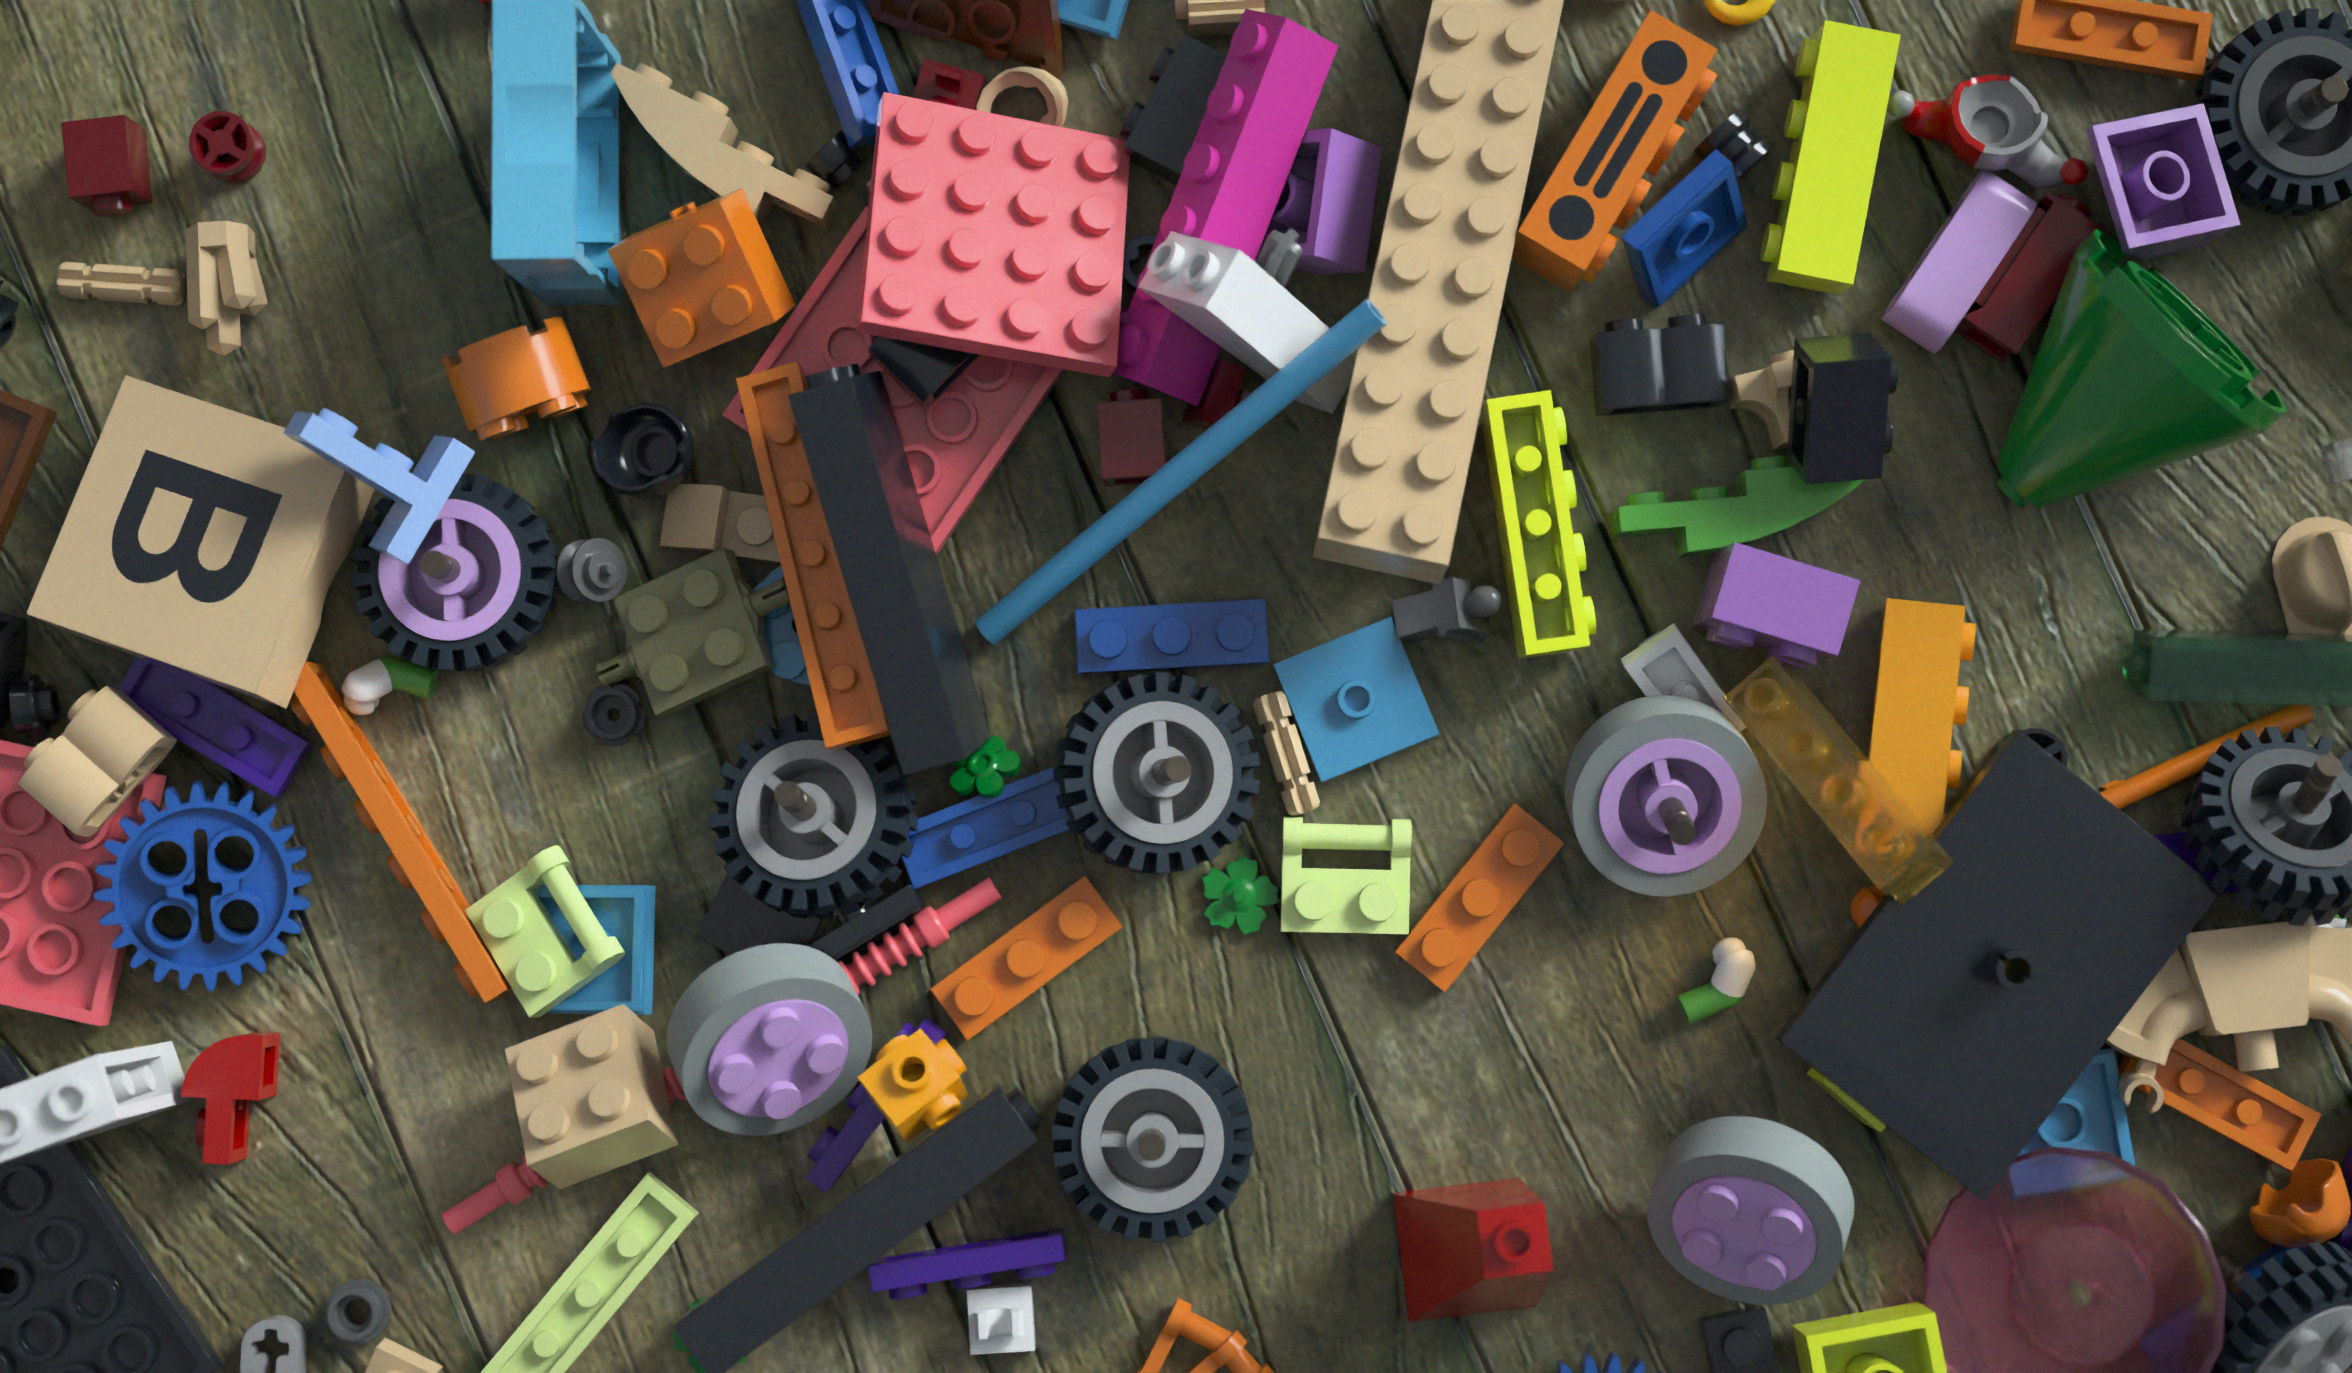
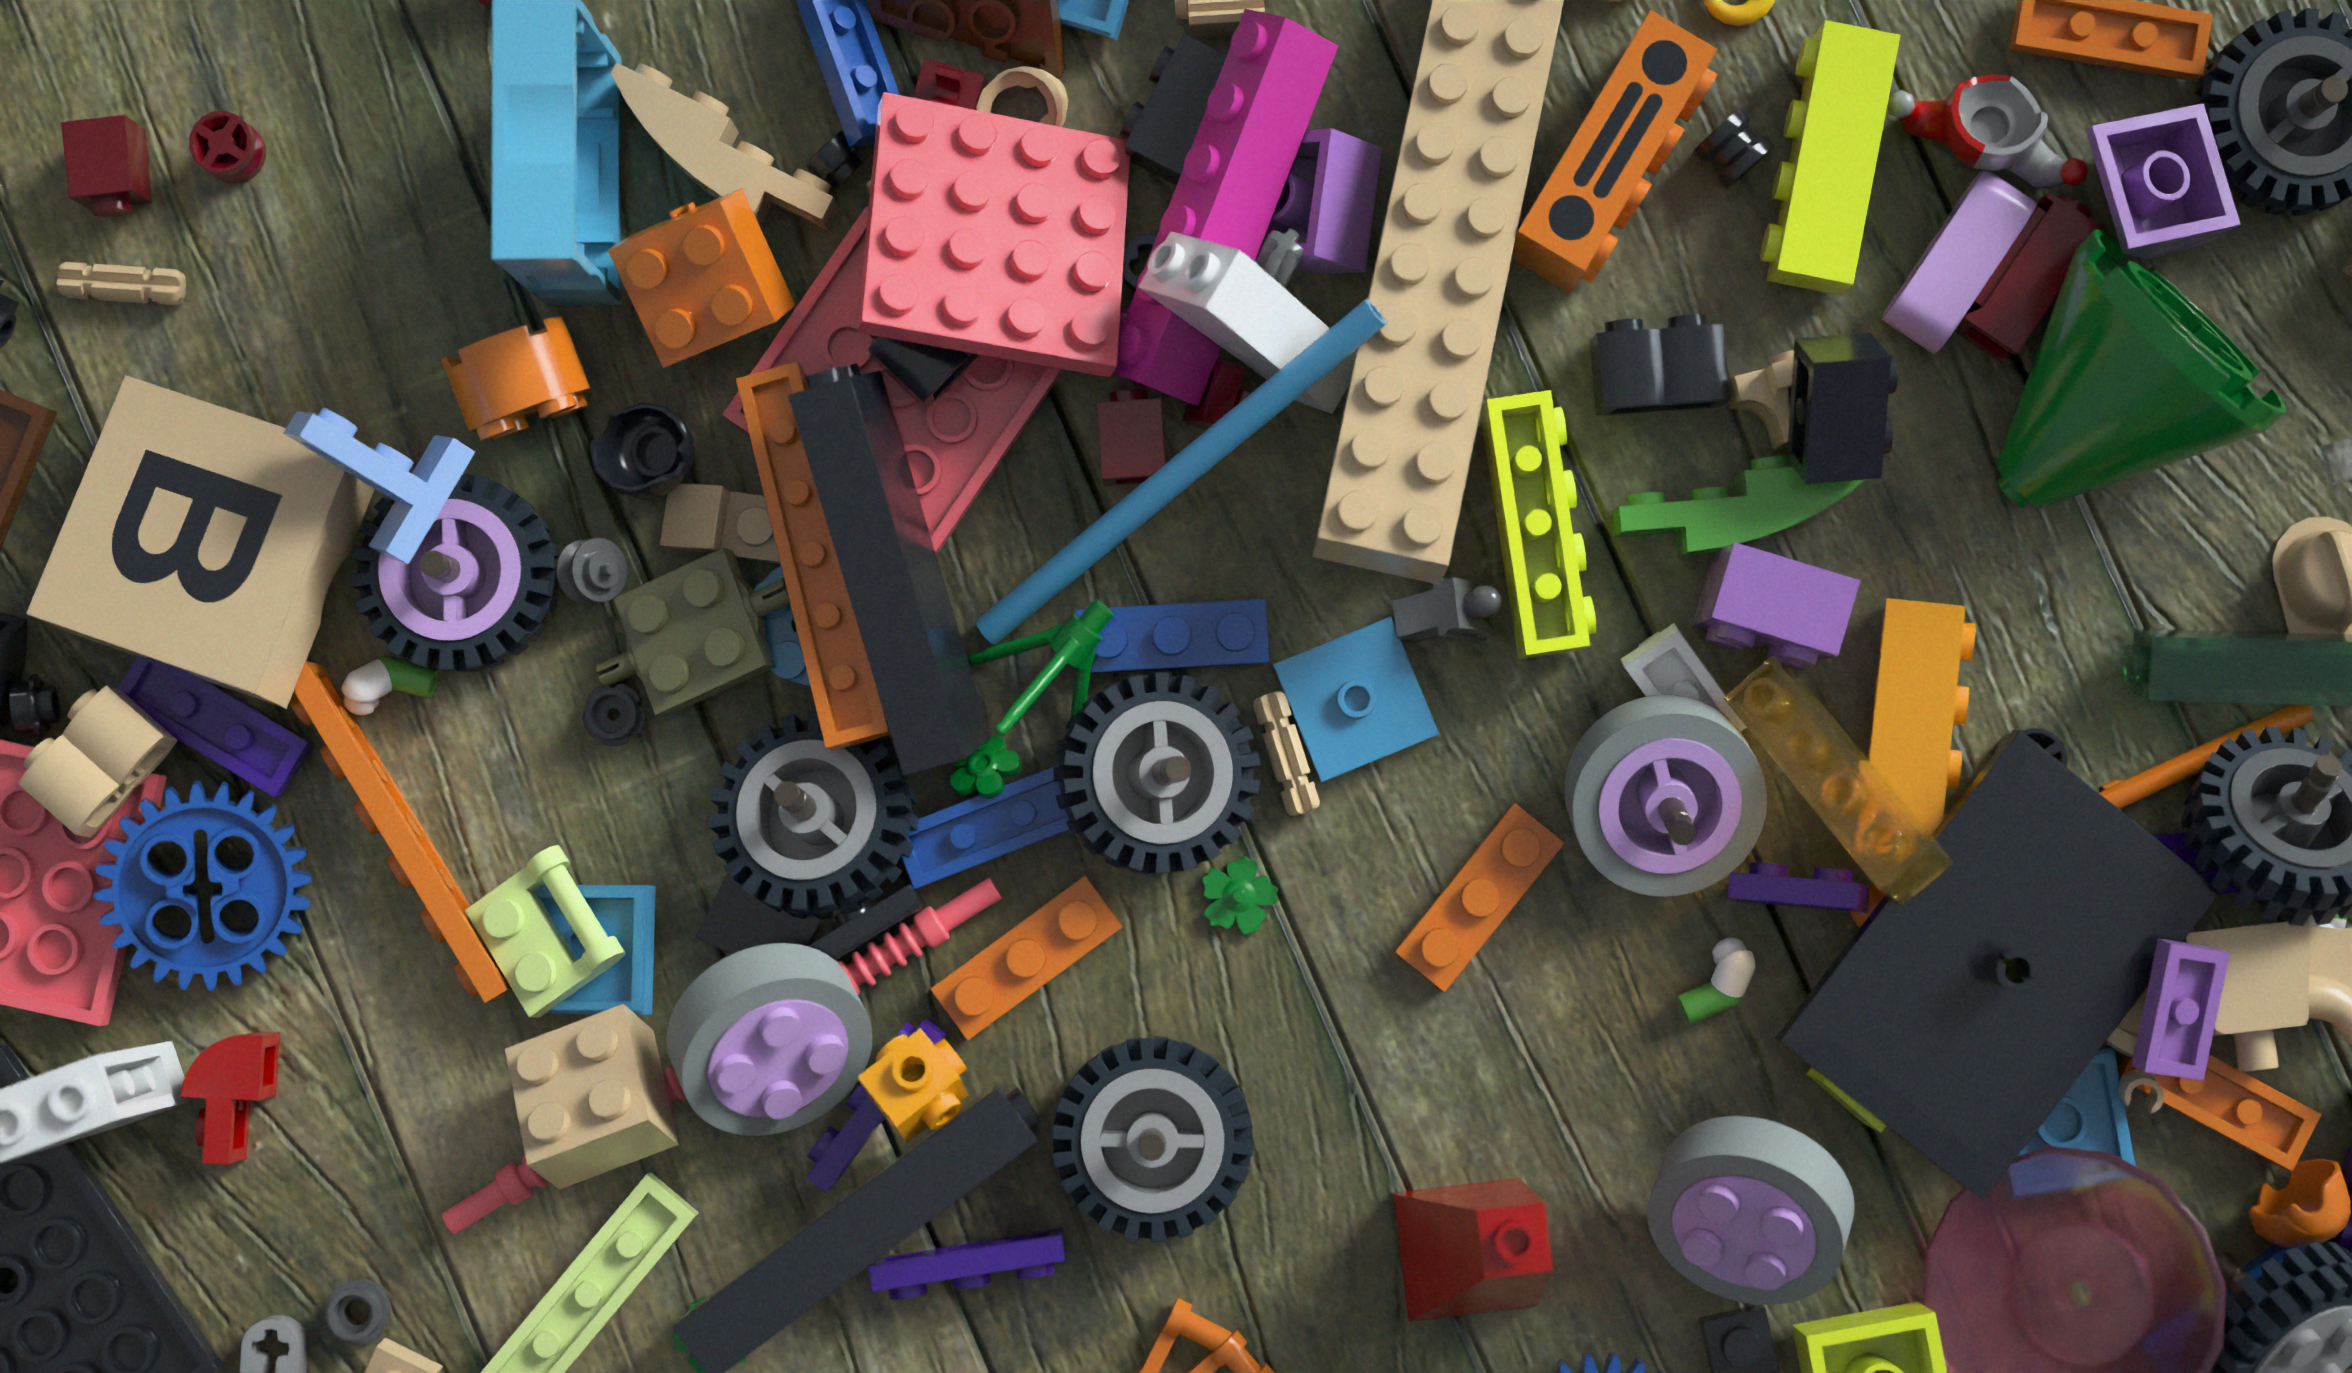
(222, 281): tan rock -> none
(1001, 1318): white tile -> none
(1073, 645): none -> green plant
(1345, 898): yellowish green plate -> none
(1685, 229): blue tile -> none
(1827, 890): none -> dark purple plate
(2180, 1009): none -> medium lavender plate

